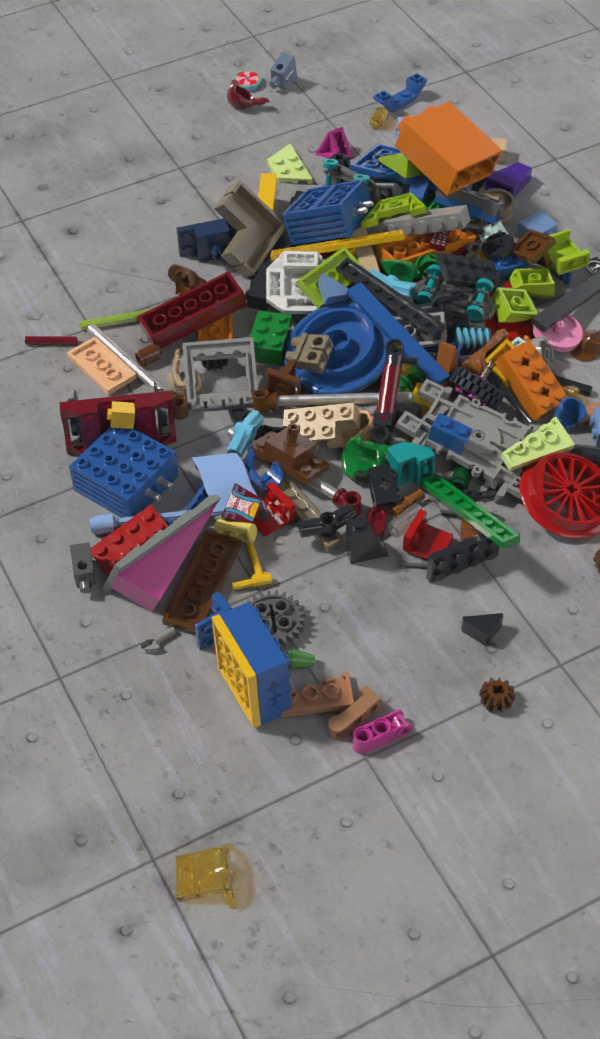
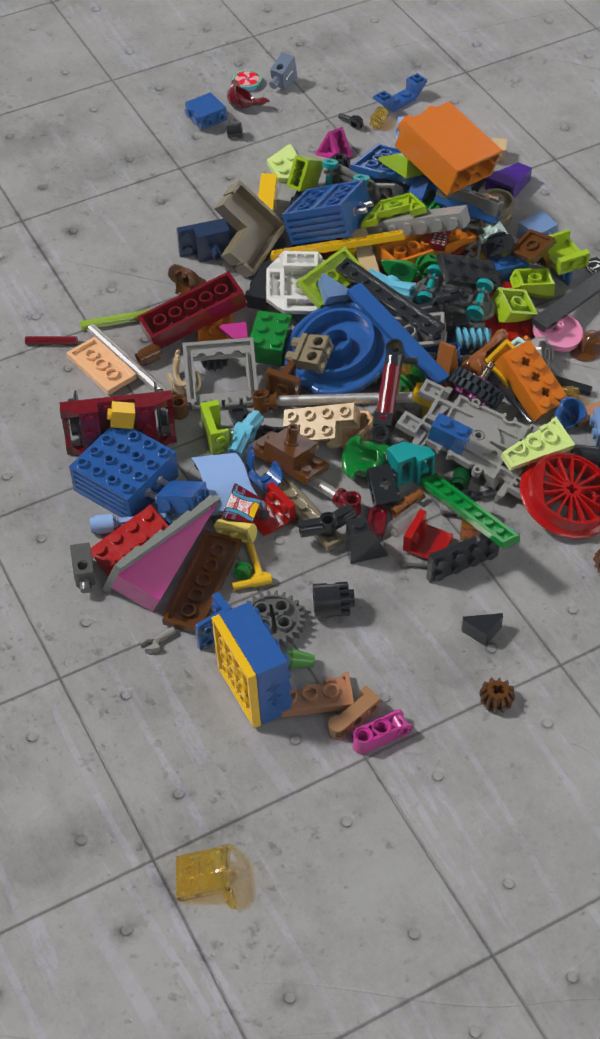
(181, 496): none -> blue brick
(205, 111): none -> blue brick
(217, 438): none -> lime panel
(235, 130): none -> black bush
(235, 330): none -> dark pink slope
(242, 570): none -> green bush
(304, 173): none -> lime brick
(332, 599): none -> black gear
(354, 121): none -> black plate

